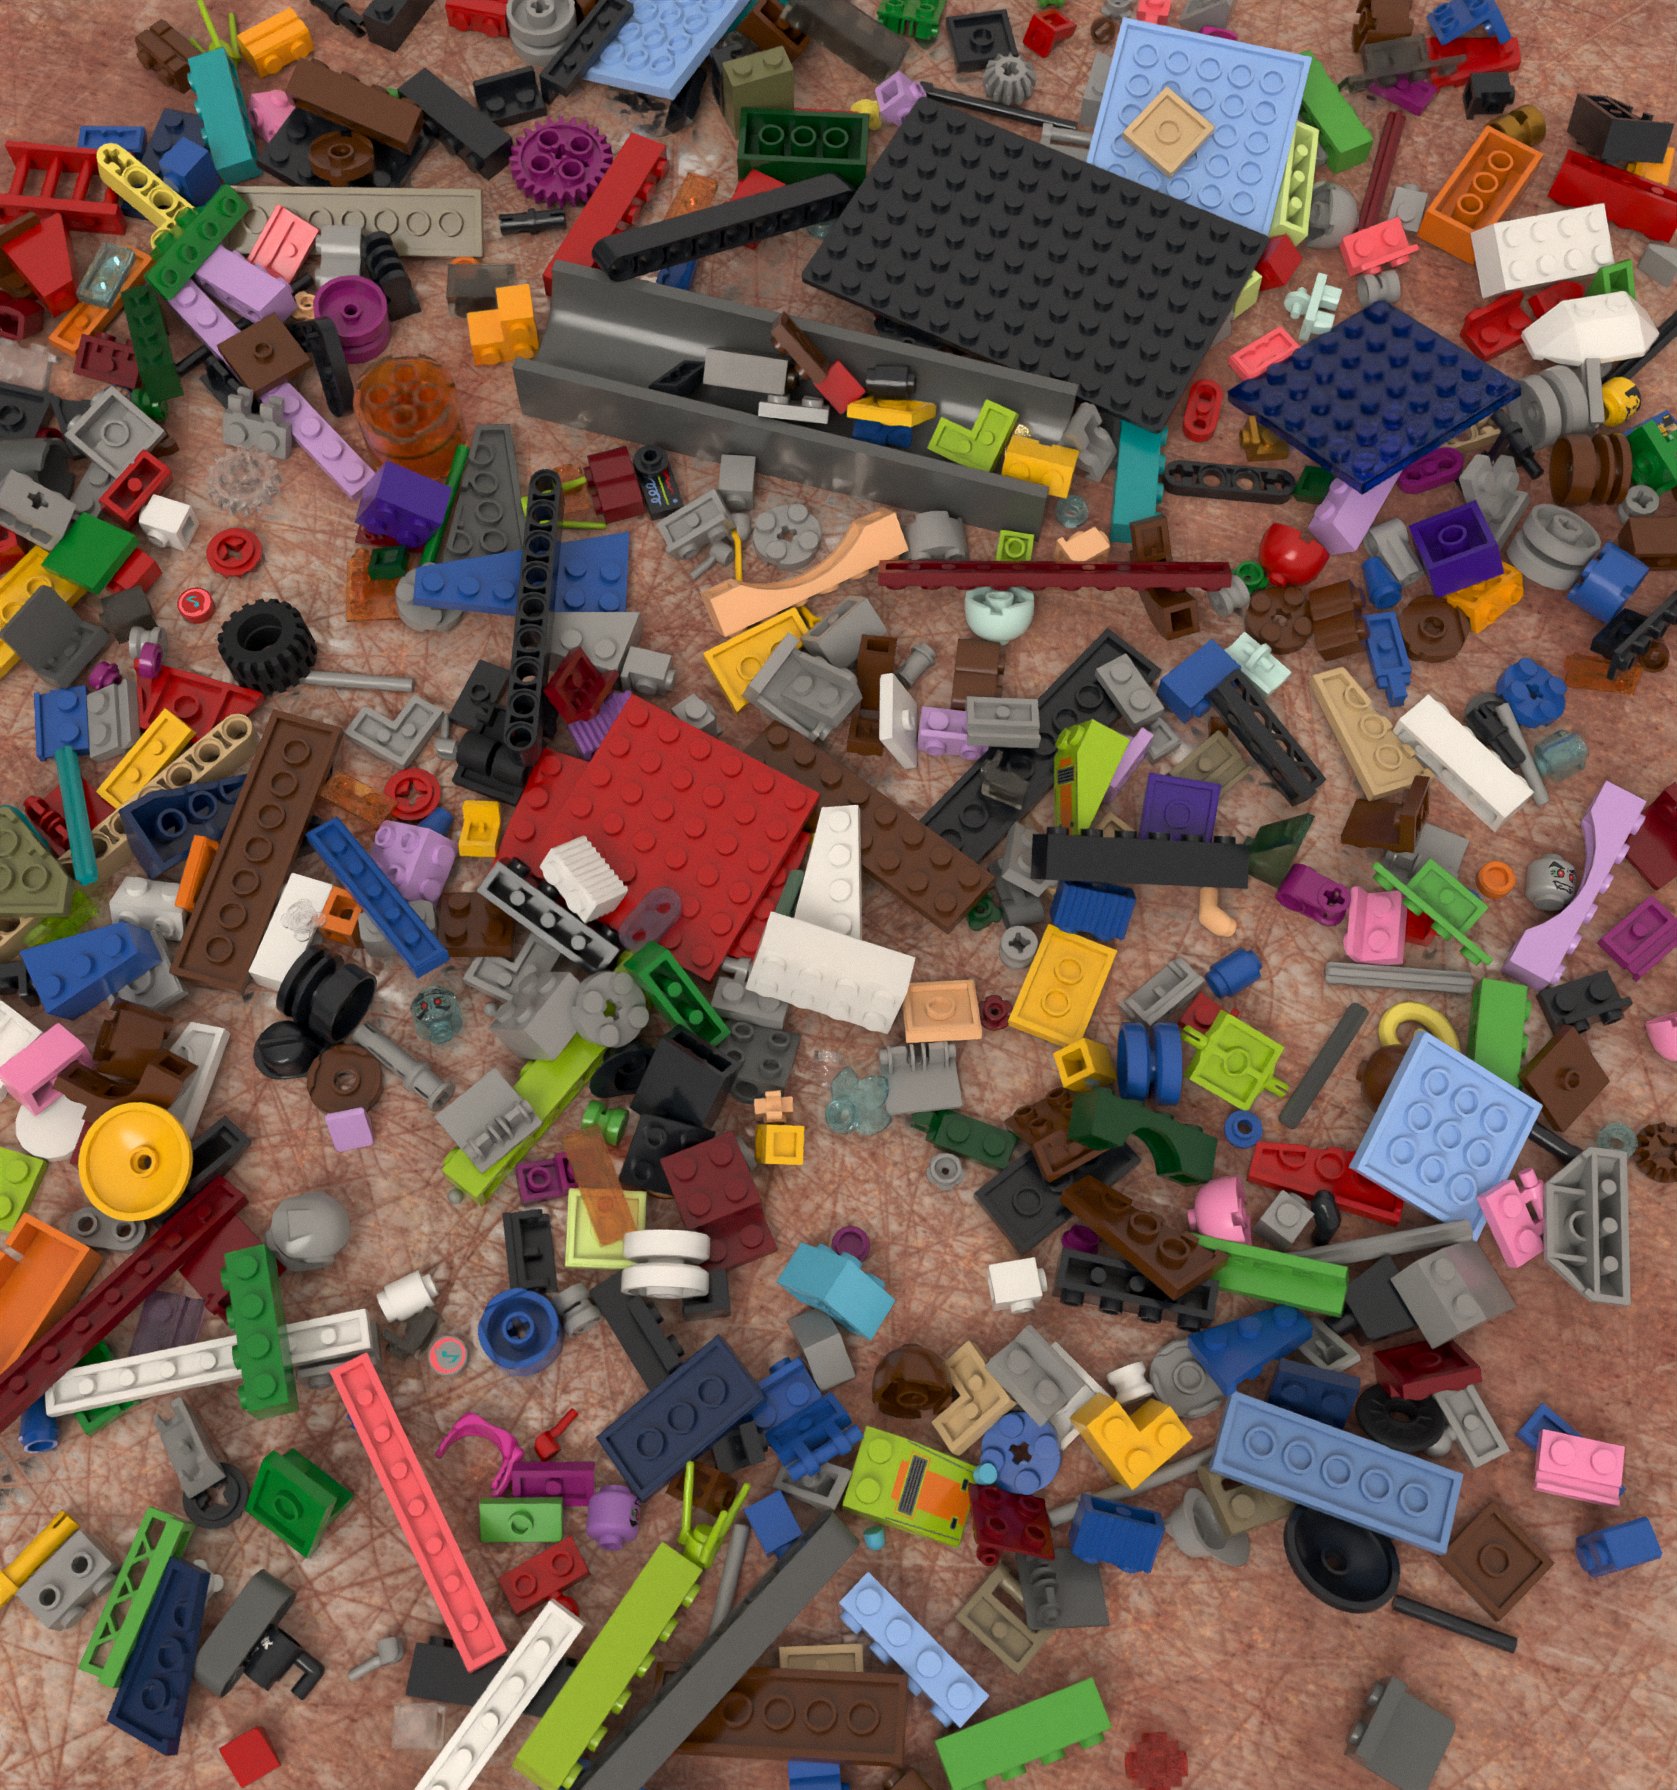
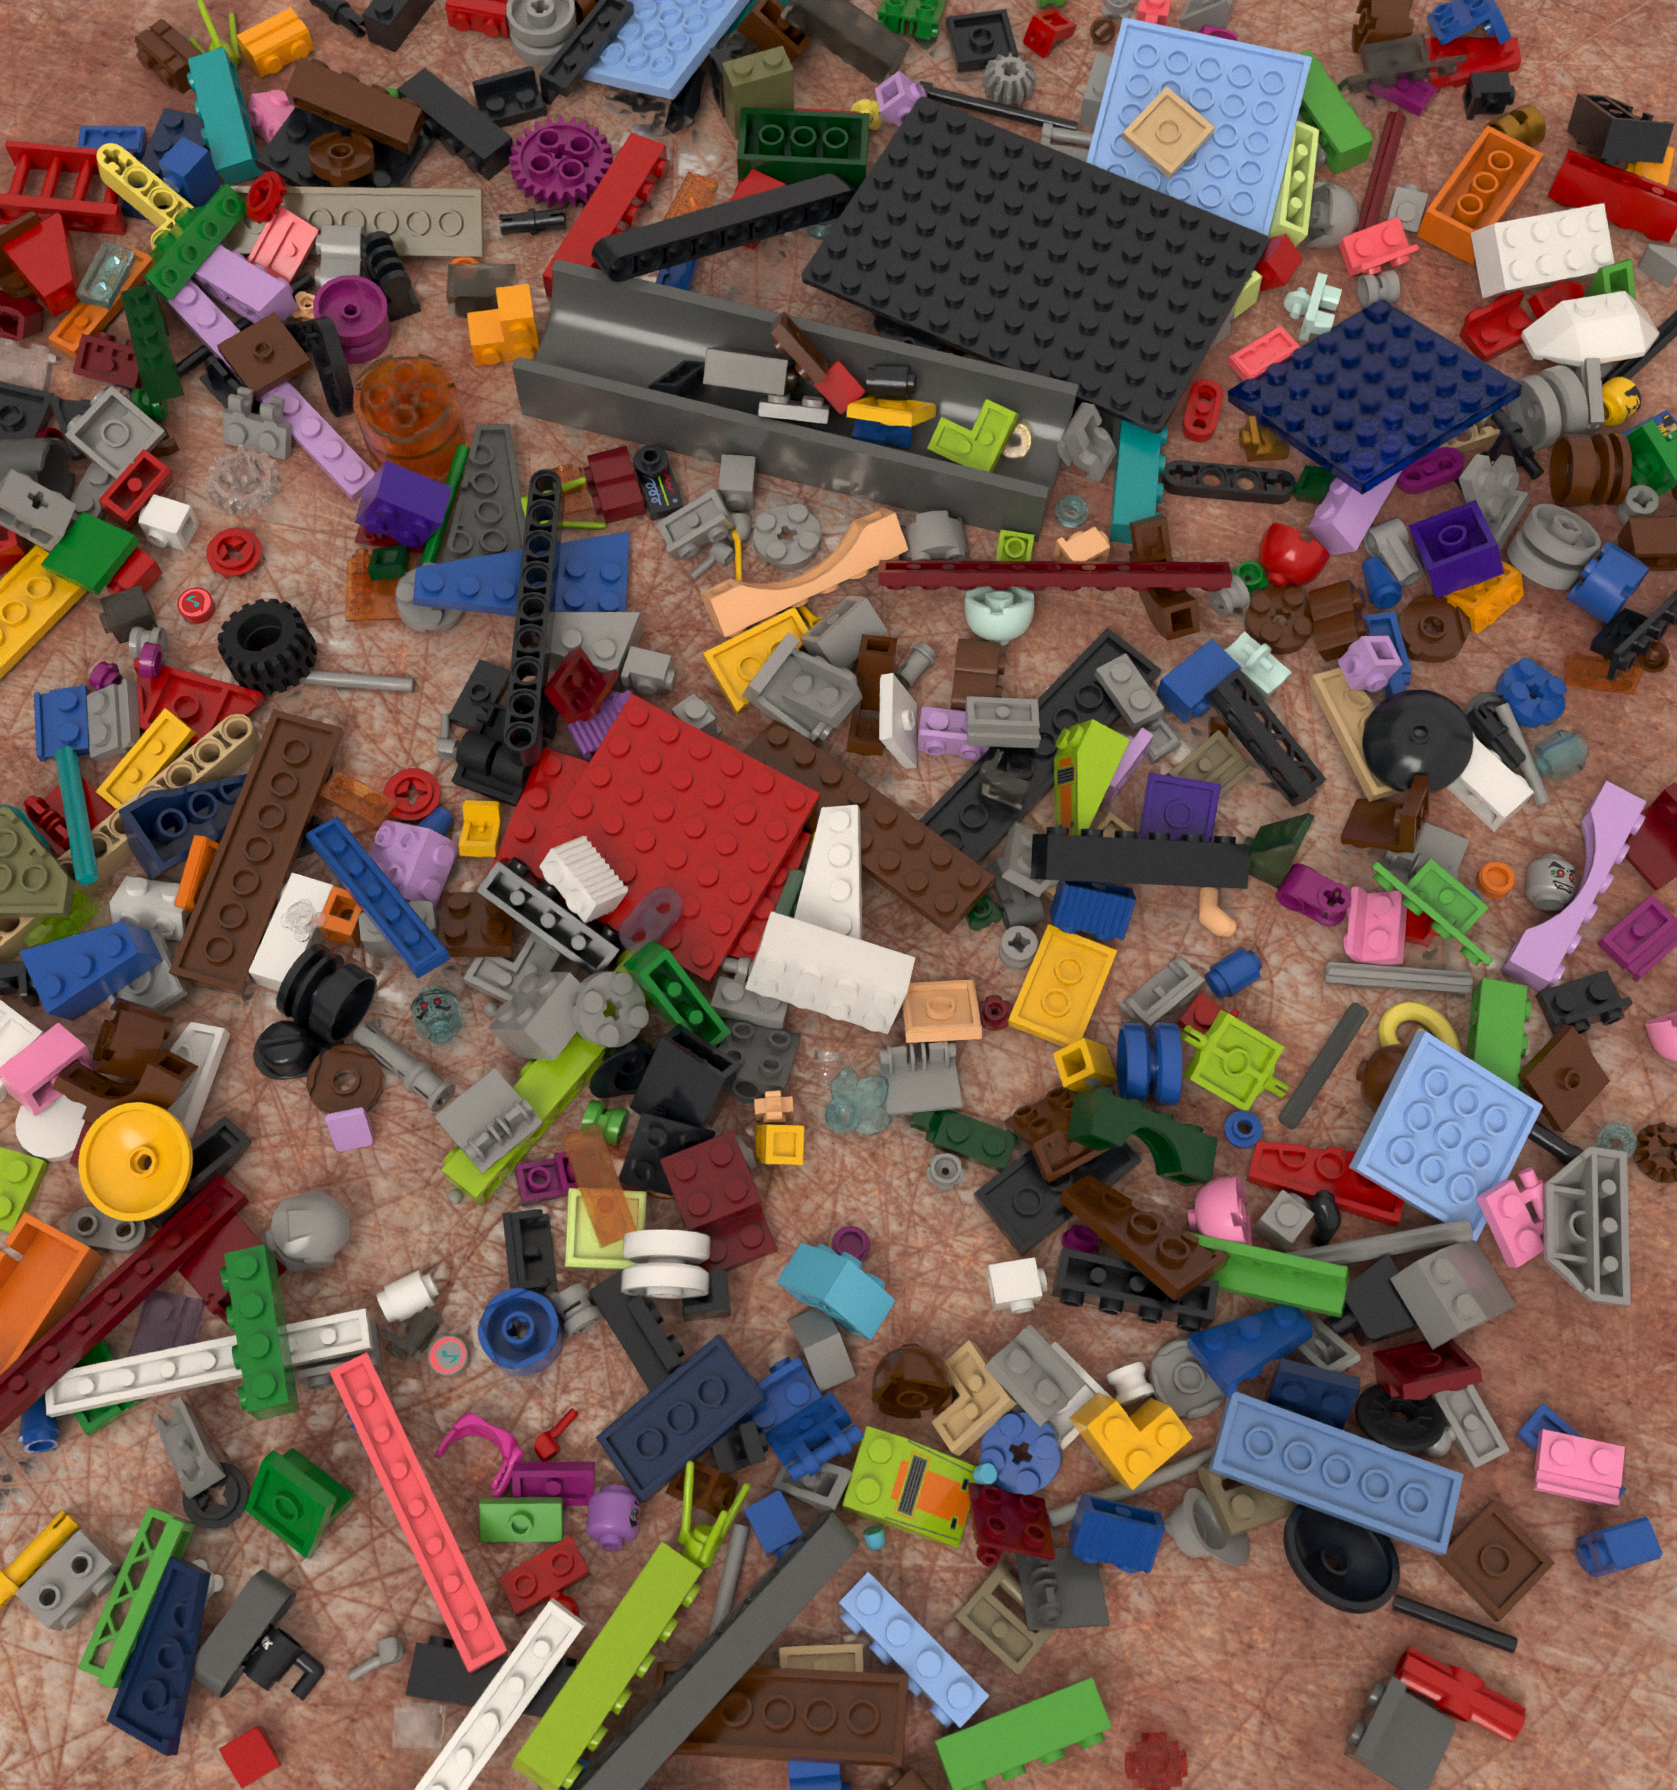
(53, 638): dark grey bracket -> none
(265, 197): none -> red gear
(398, 739): light grey plate -> none
(1041, 464): yellow brick -> none
(1369, 663): none -> lavender brick
(1398, 755): none -> black dish
(1460, 1694): none -> red piece

